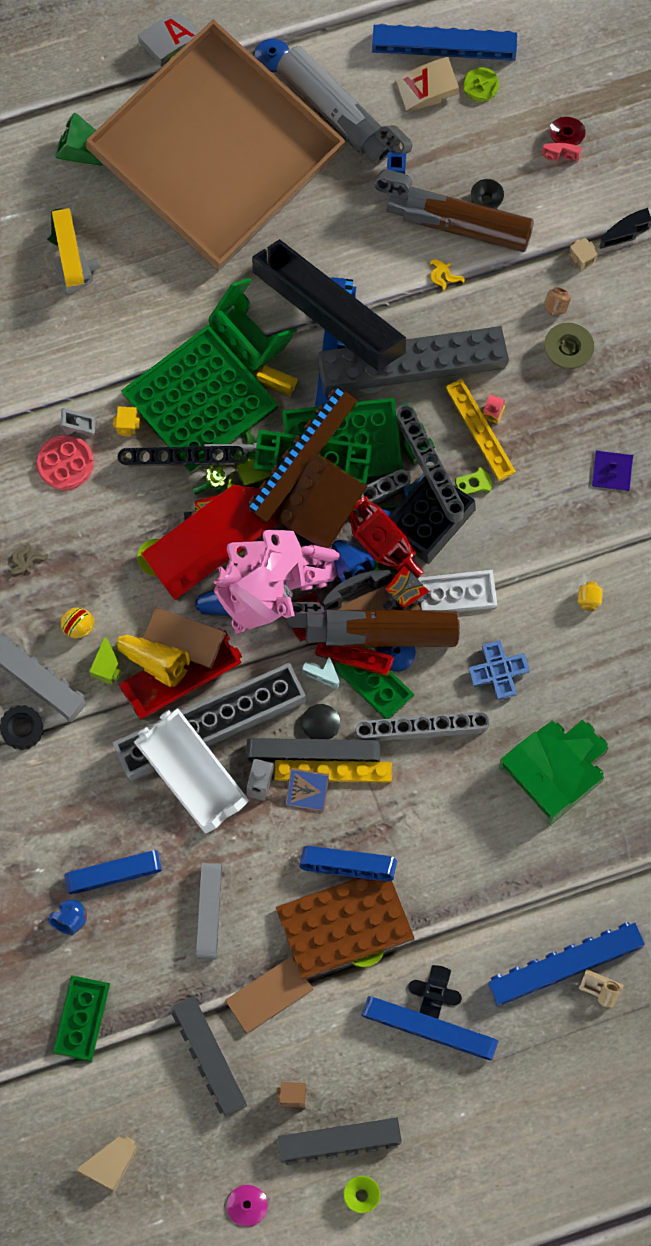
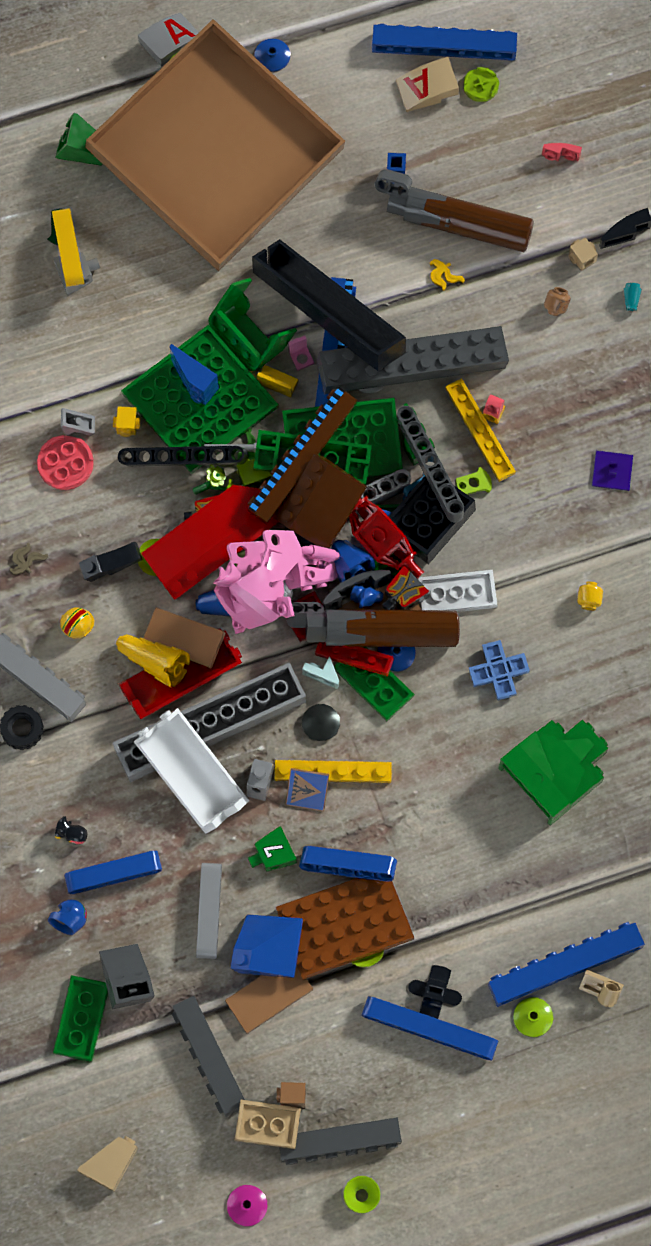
(72, 833): none -> black animal
(105, 664): lime slope -> none
(110, 562): none -> black slope
(126, 976): none -> dark grey slope
(197, 378): none -> blue slope
(267, 946): none -> blue slope
(267, 1124): none -> tan tile
(273, 851): none -> green torso
(297, 347): none -> bright pink bracket
(312, 750): dark grey beam -> none
(340, 107): light grey piece -> none
(365, 596): none -> blue animal
(430, 721): light grey beam -> none
(487, 187): pearl dark grey piece -> none
(533, 1027): none -> lime dish
(567, 130): dark red dish -> none
(569, 345): olive hat -> none
(632, 295): none -> teal cone

